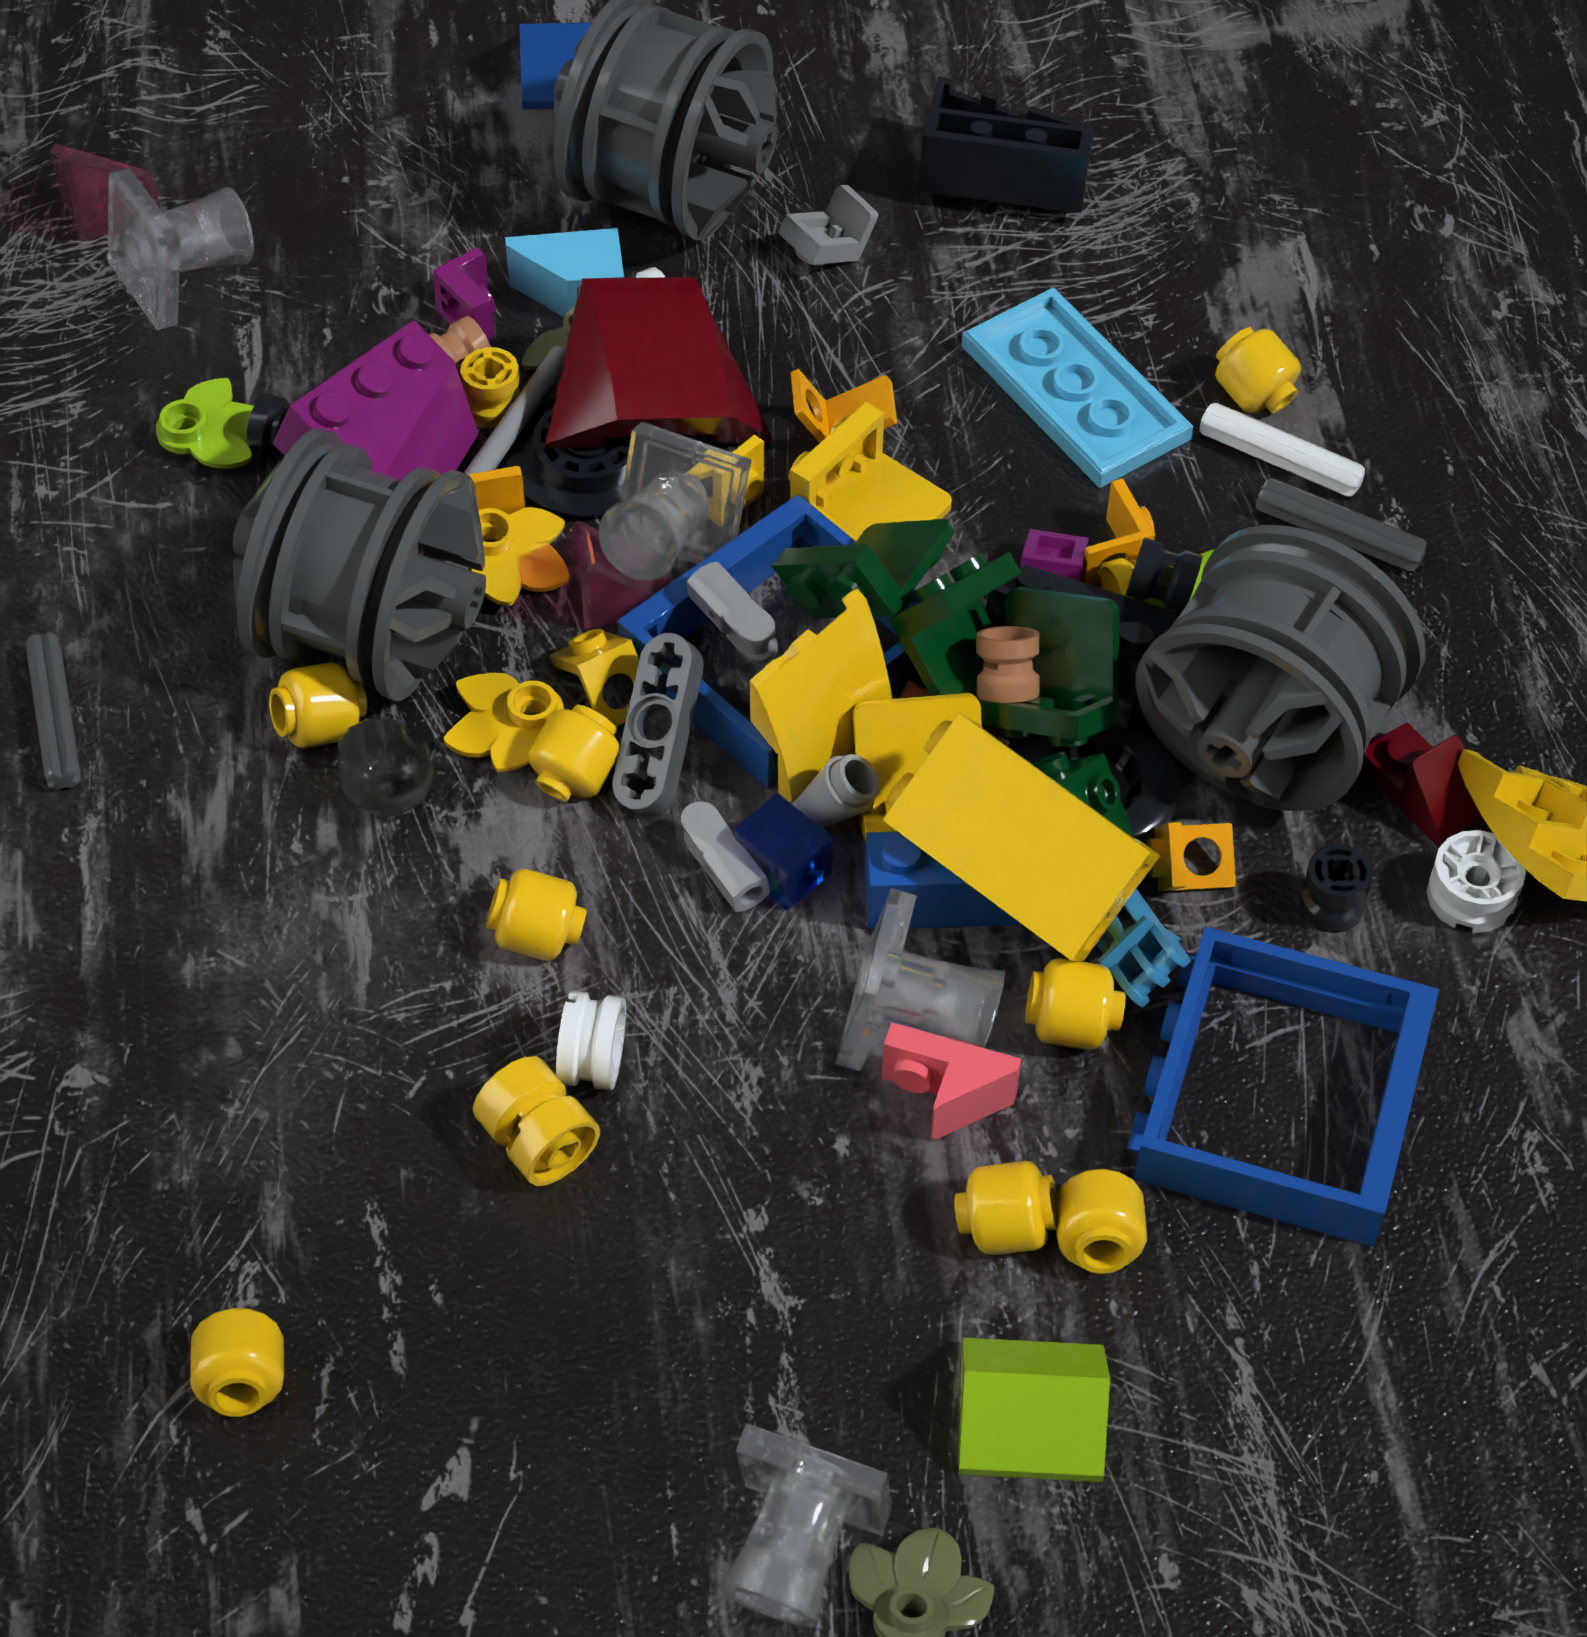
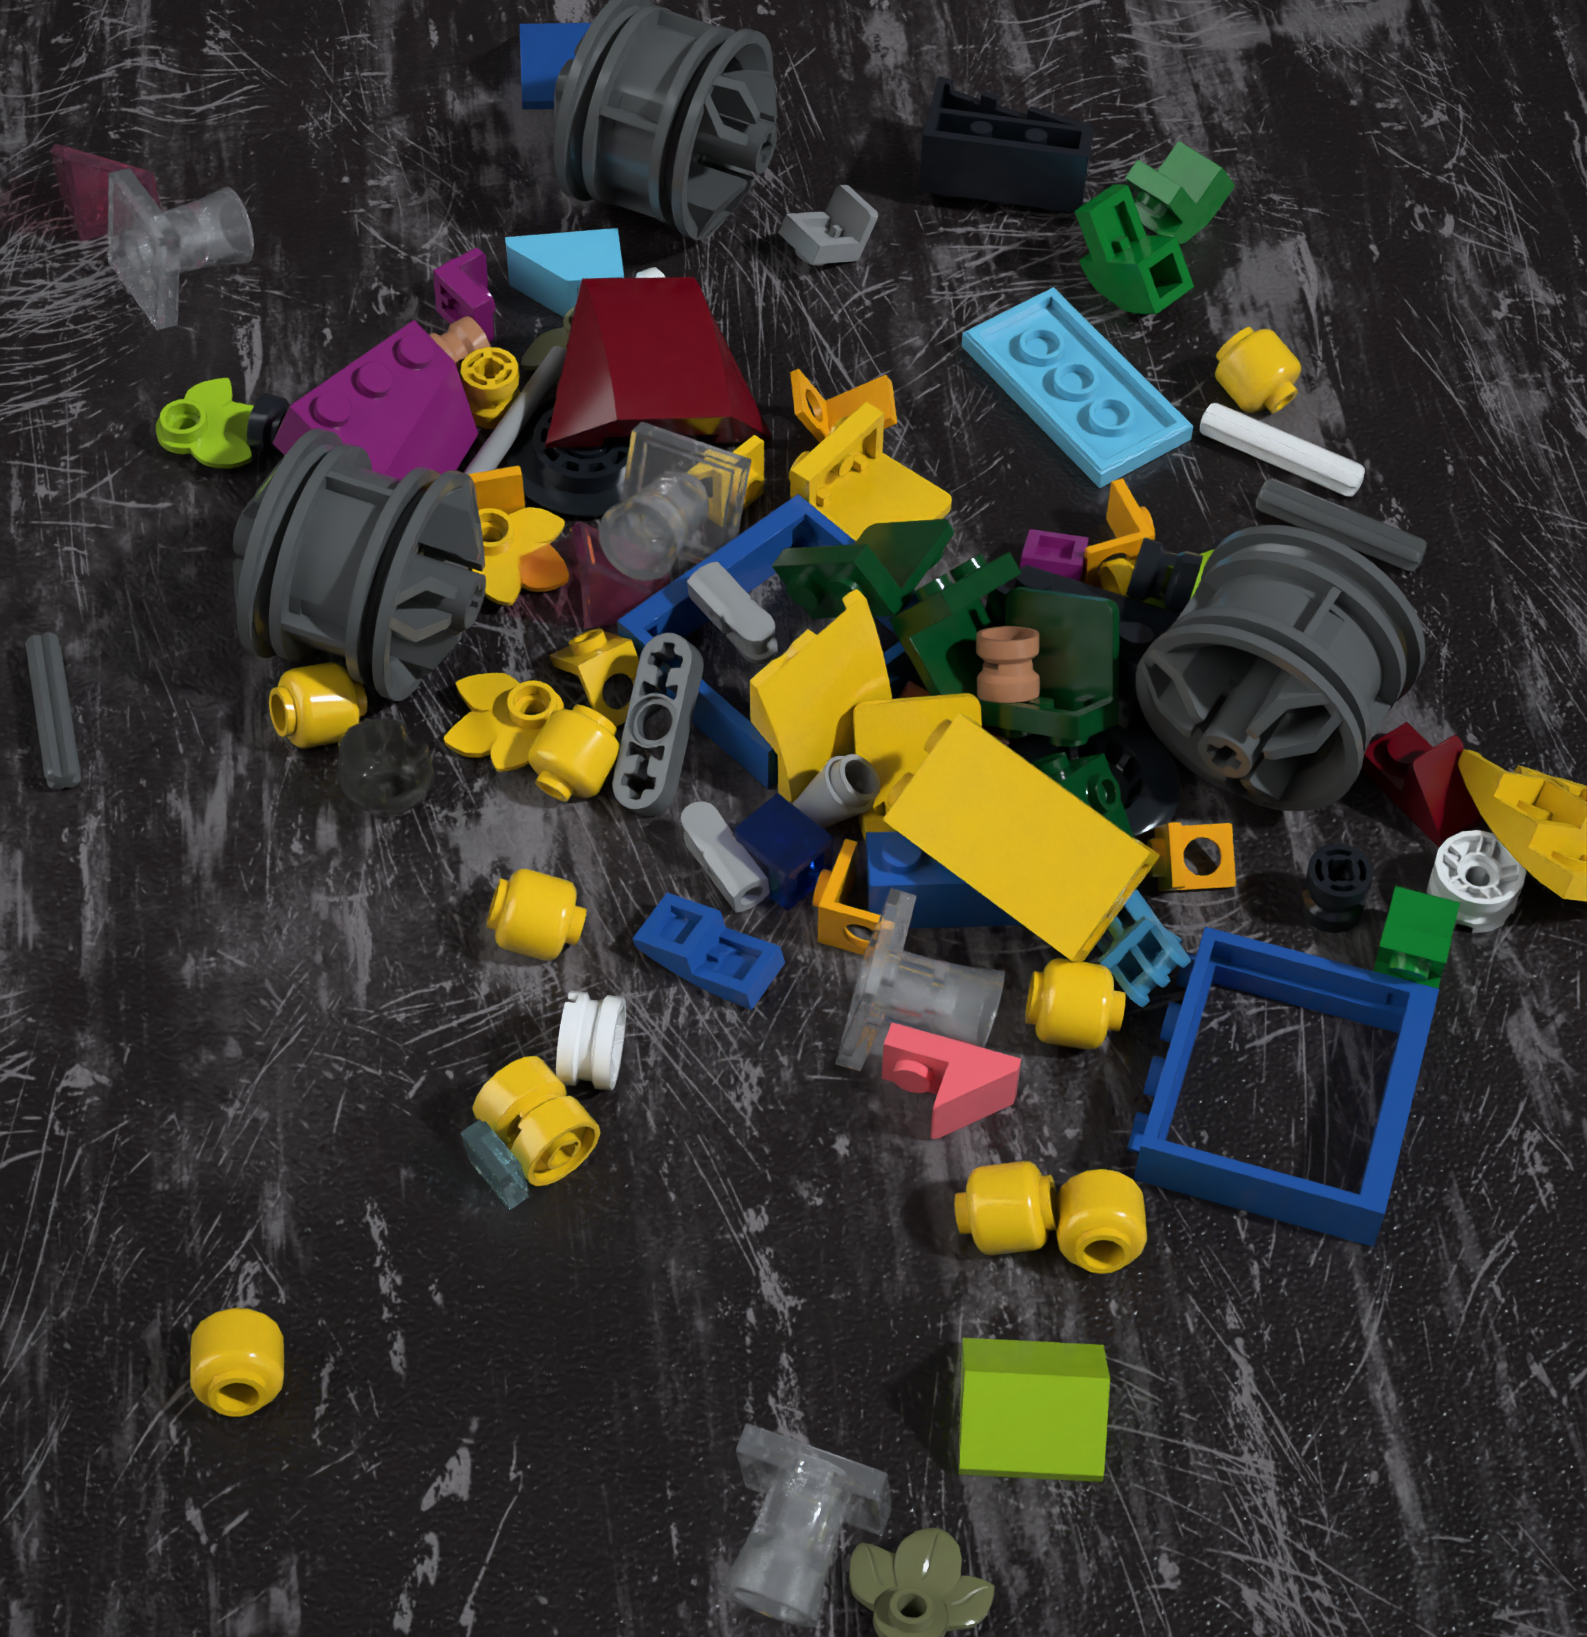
(495, 1163): none -> clear light blue tile
(700, 949): none -> blue slope
(831, 899): none -> light orange bracket
(1124, 263): none -> green brick
(1180, 194): none -> green brick
(1416, 937): none -> green brick

